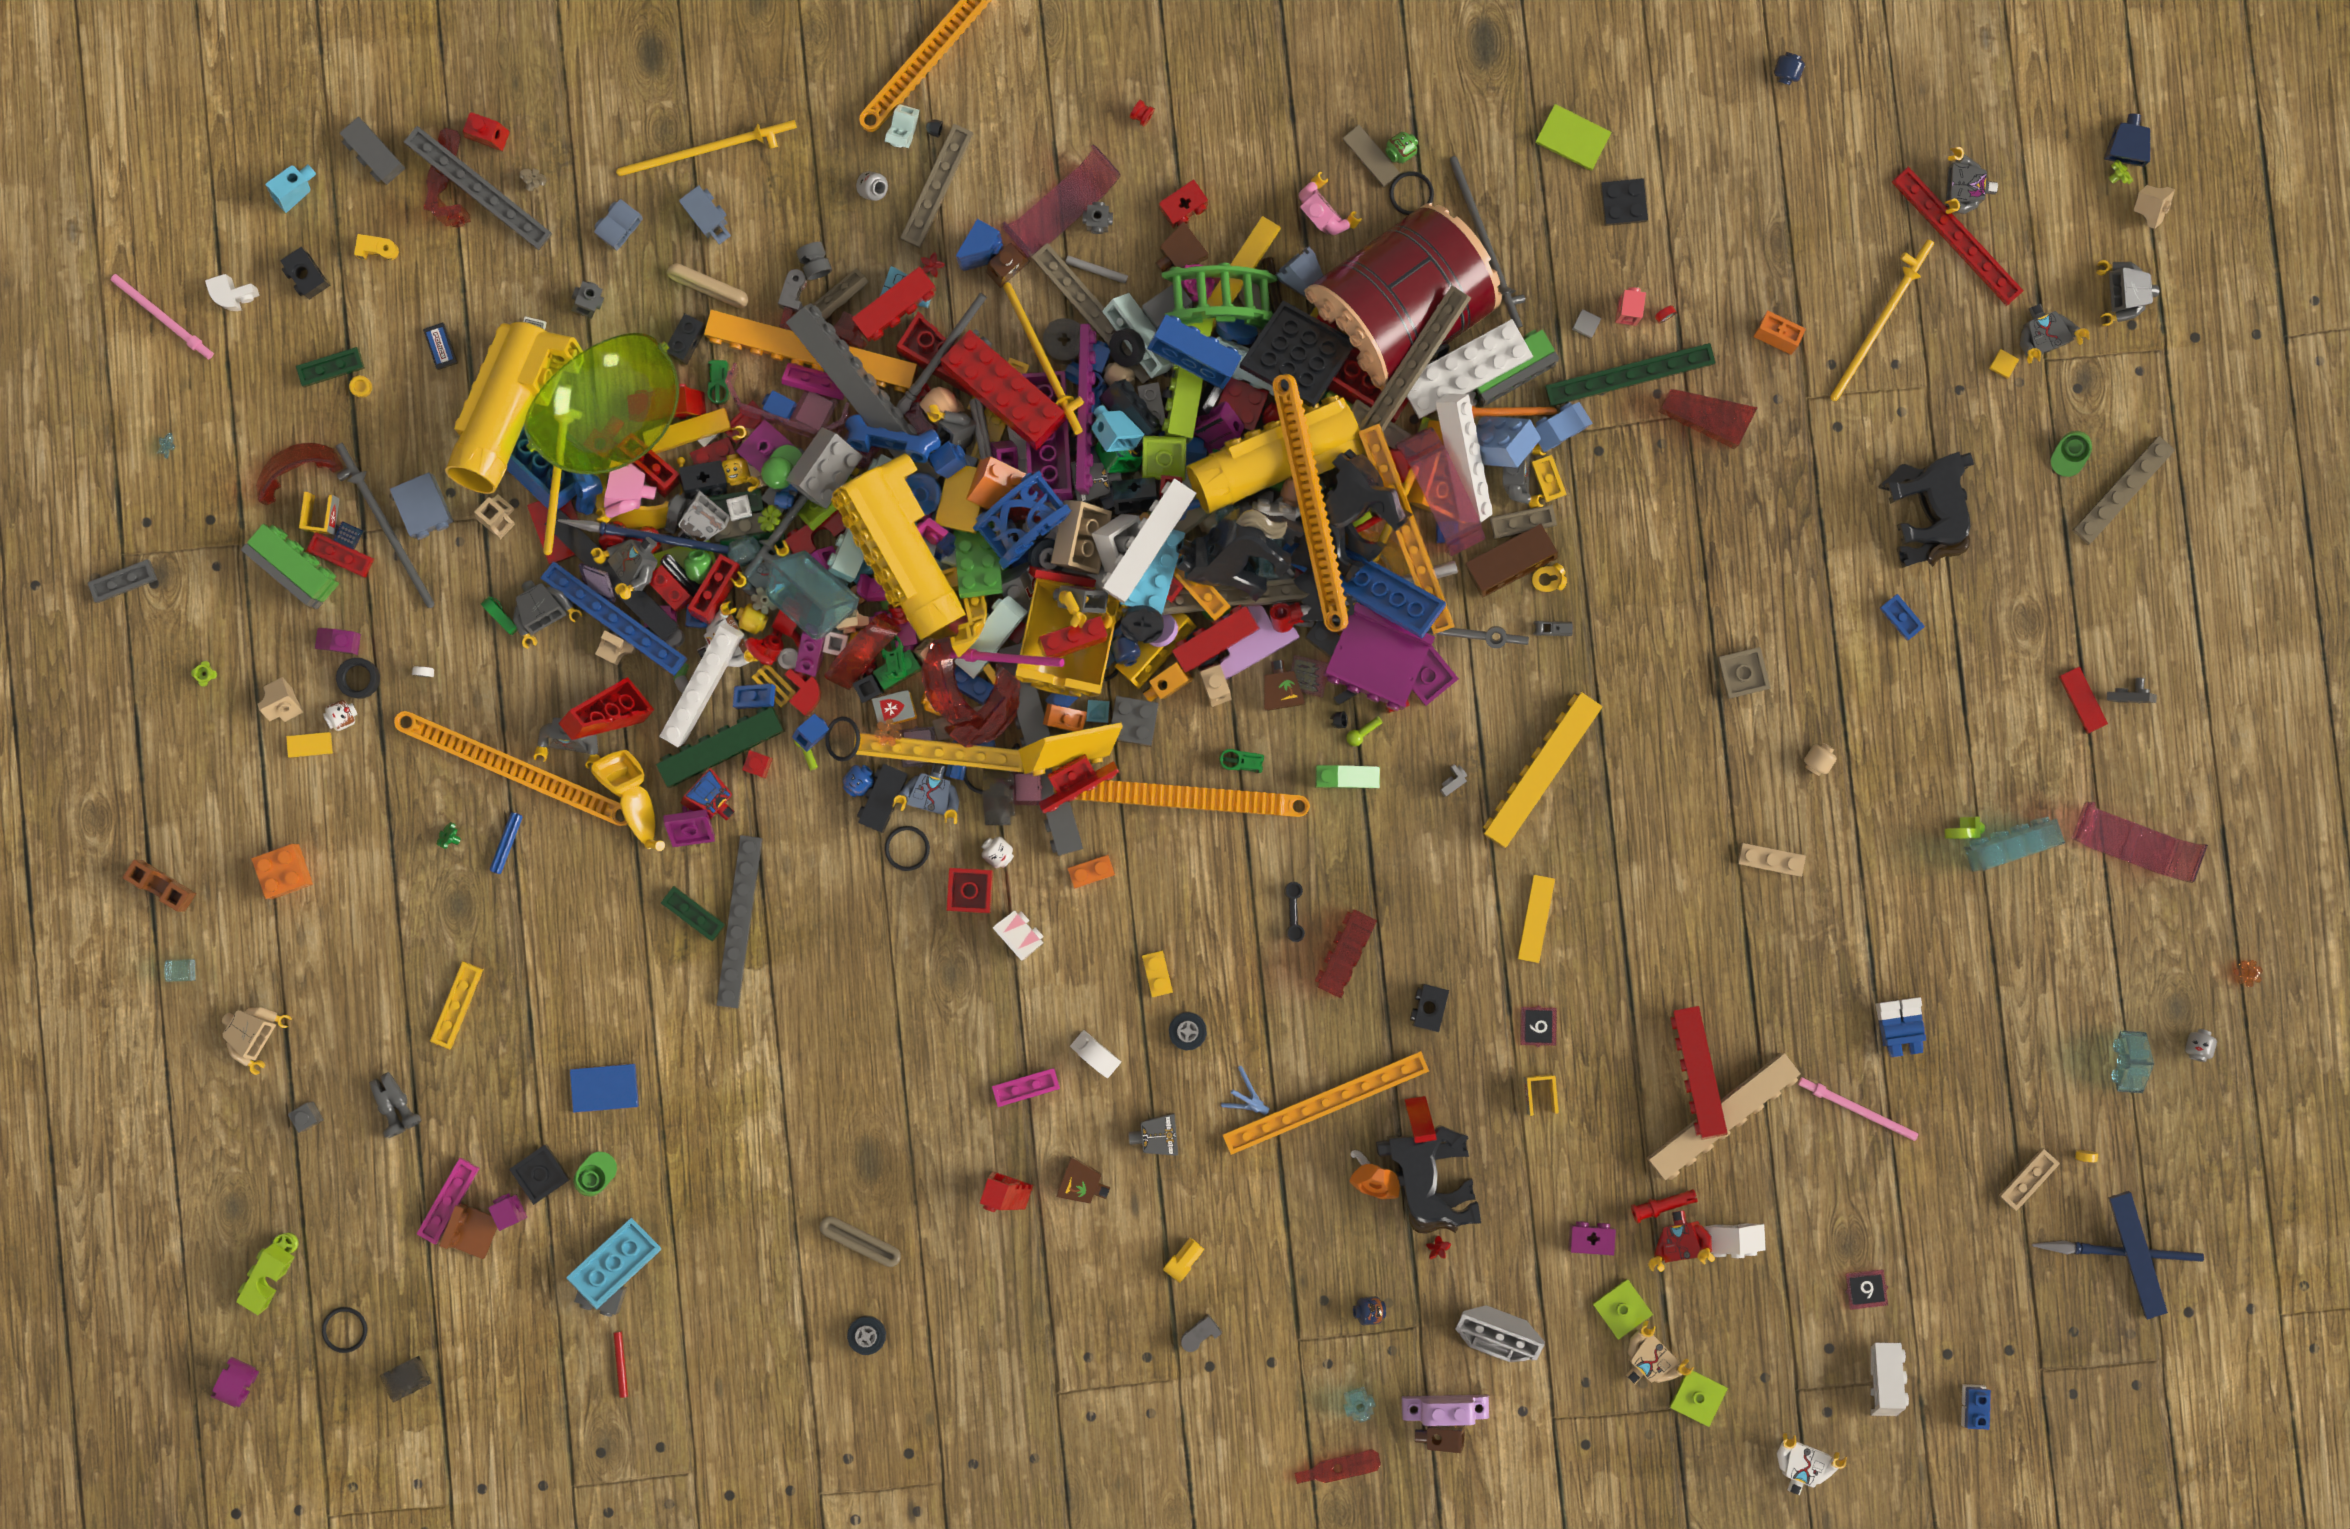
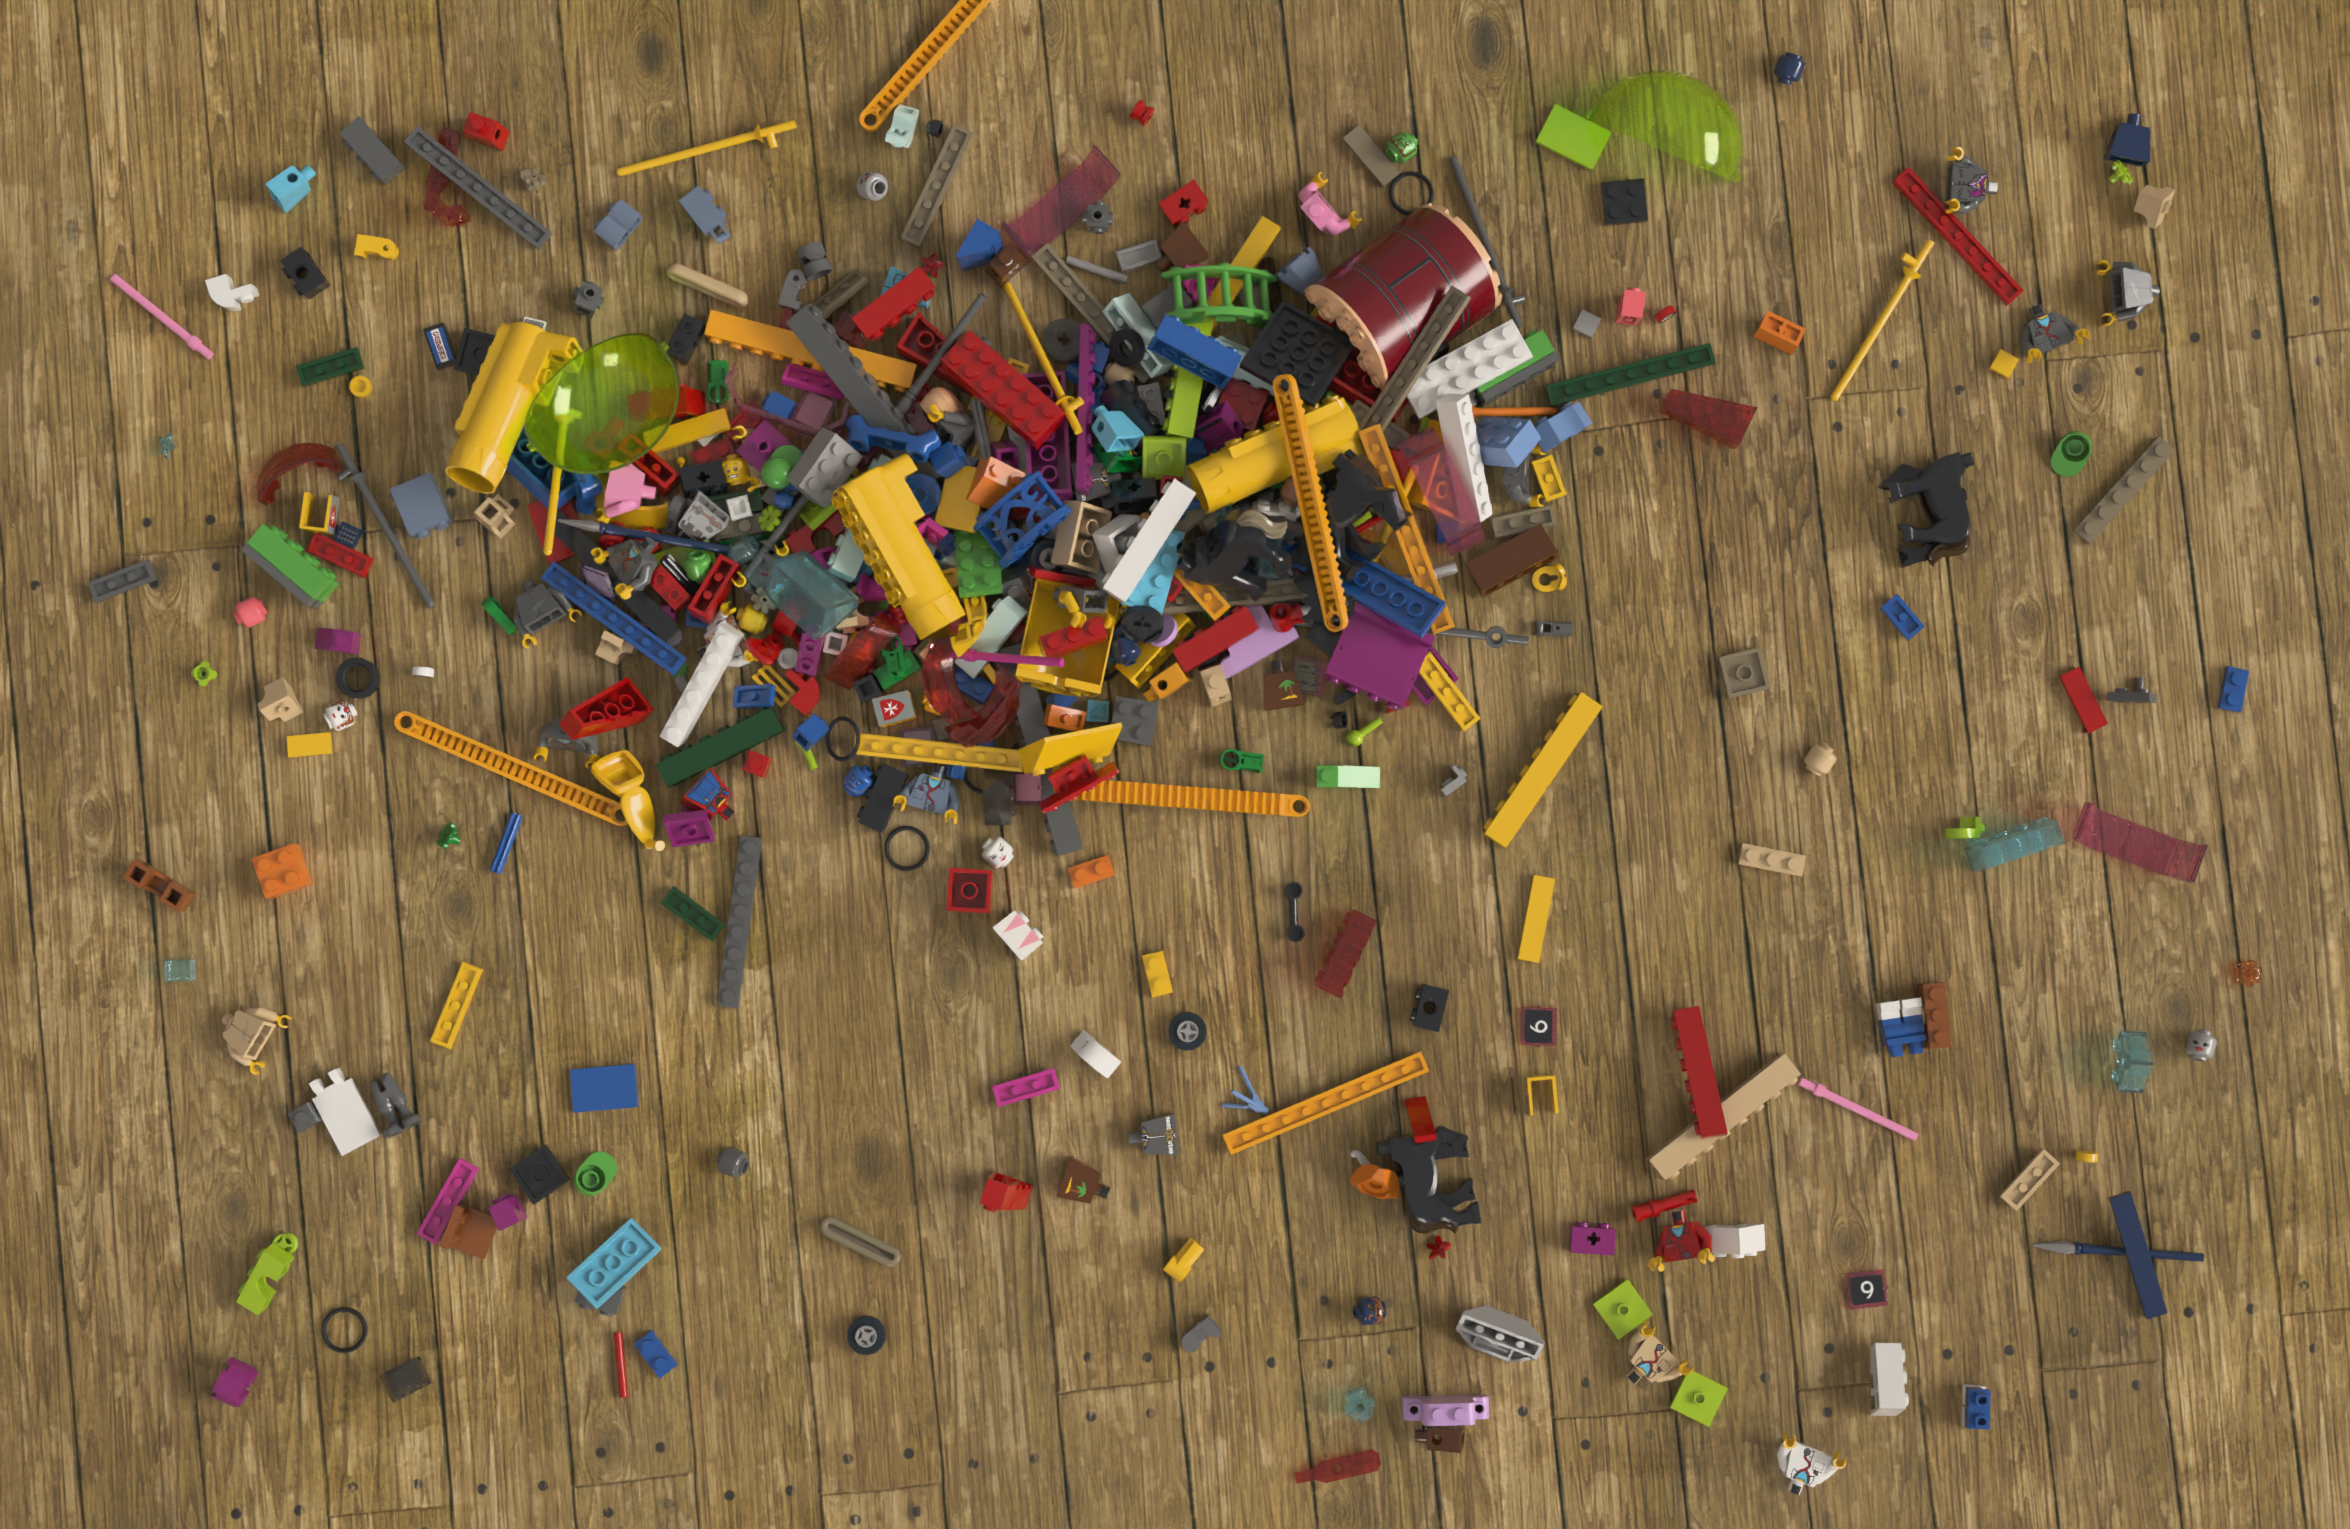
(250, 612): none -> coral head
(344, 1112): none -> white tile
(472, 351): none -> black plate
(655, 1354): none -> blue plate
(732, 1162): none -> dark grey head
(888, 737): clear orange plant -> none
(1138, 256): none -> light grey tile
(1238, 331): blue tile -> none
(1447, 693): none -> yellow tile
(1676, 117): none -> clear neon green windscreen
(1936, 1015): none -> dark orange arch
(2233, 689): none -> blue plate

